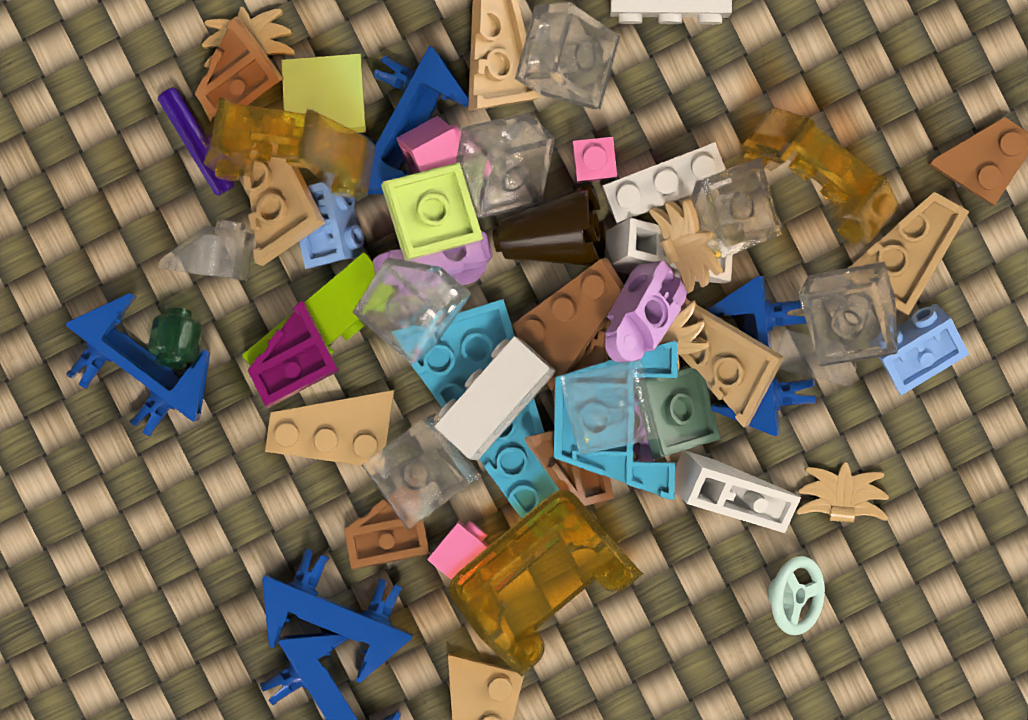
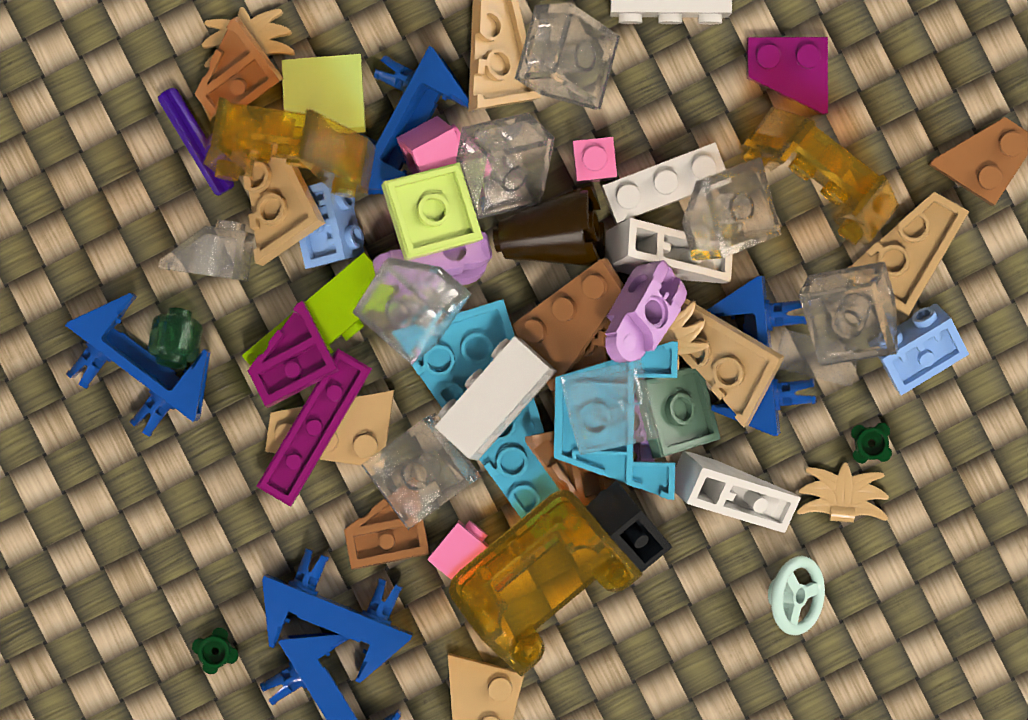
(204, 647): none -> dark green plate
(314, 429): none -> magenta tile
(628, 526): none -> black brick
(686, 243): tan piece -> none
(791, 68): none -> magenta wing
(881, 448): none -> dark green plate

